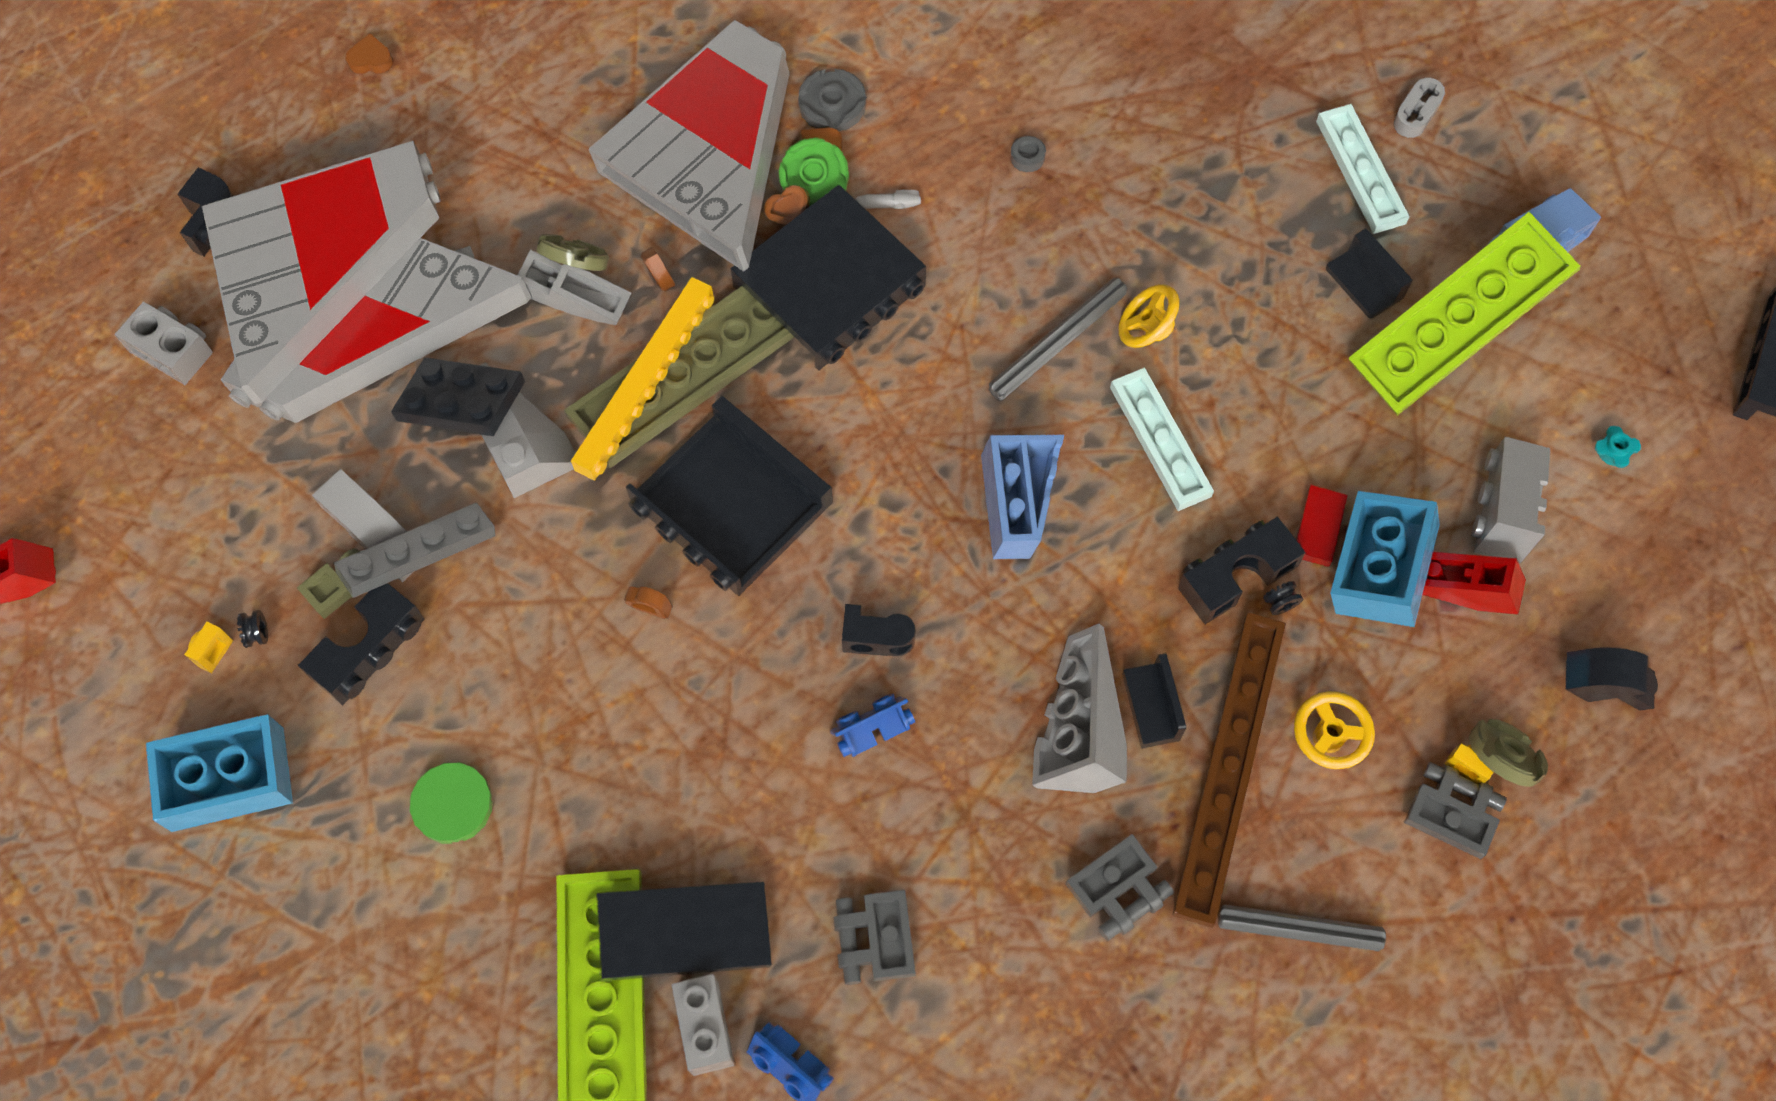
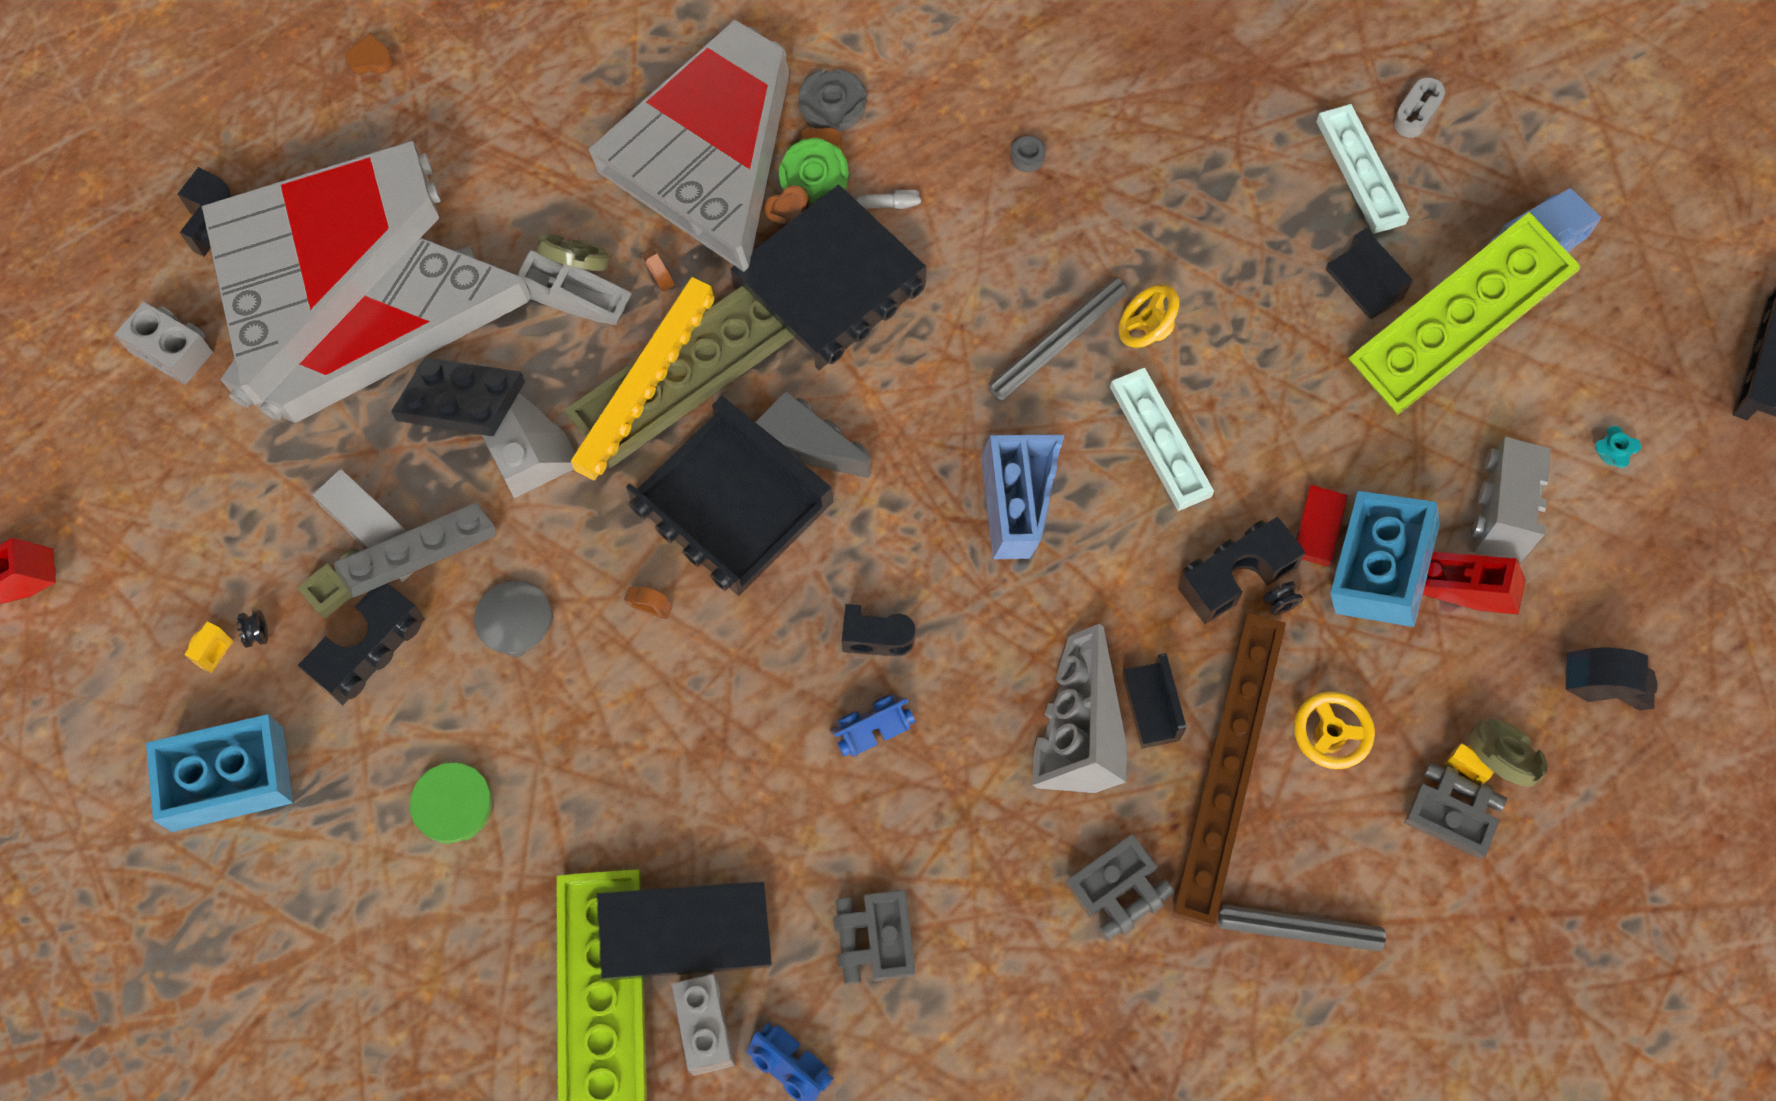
(513, 617): none -> dark grey dish
(812, 439): none -> dark grey slope

